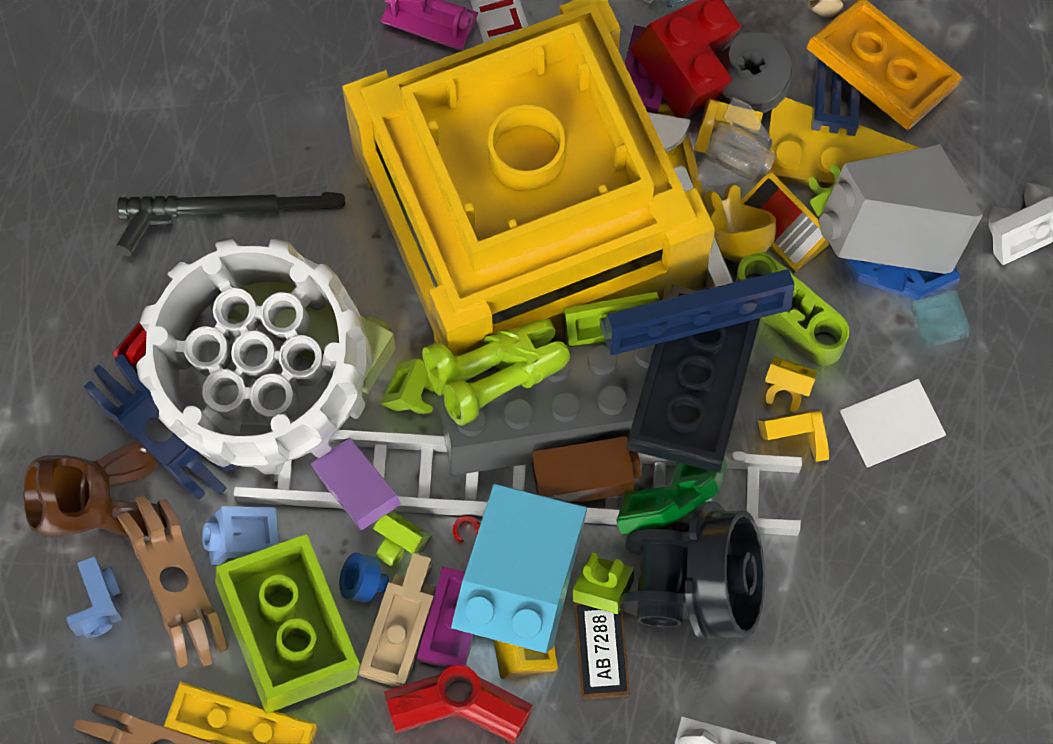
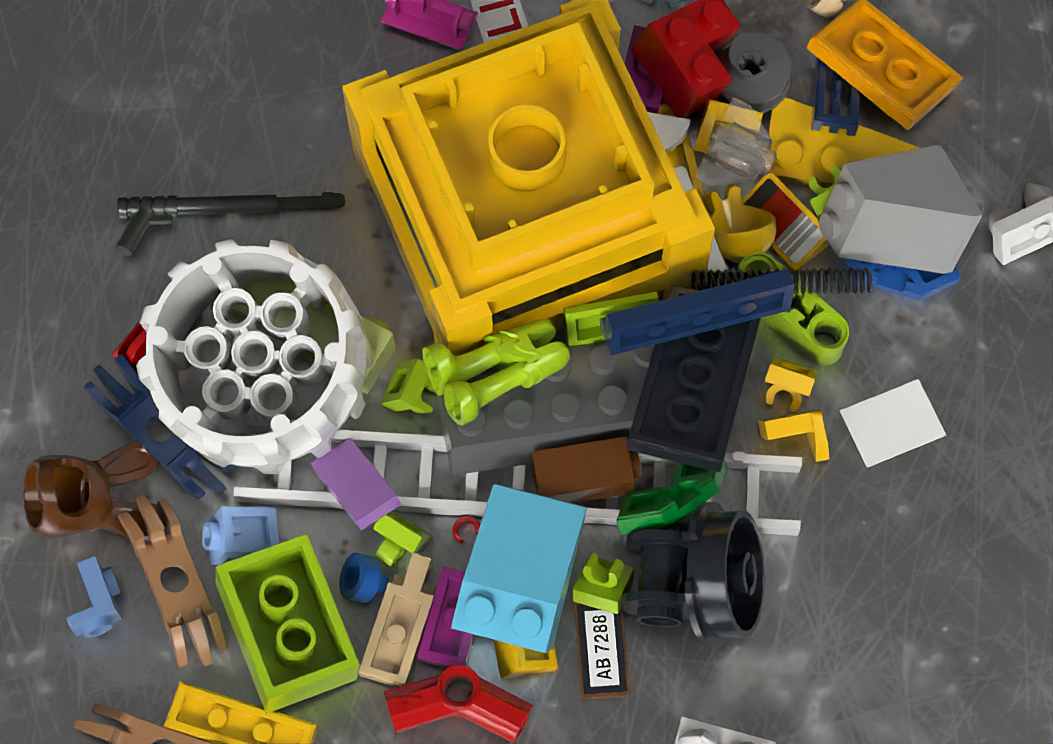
(711, 276): none -> black piece
(940, 319): clear light blue tile -> none

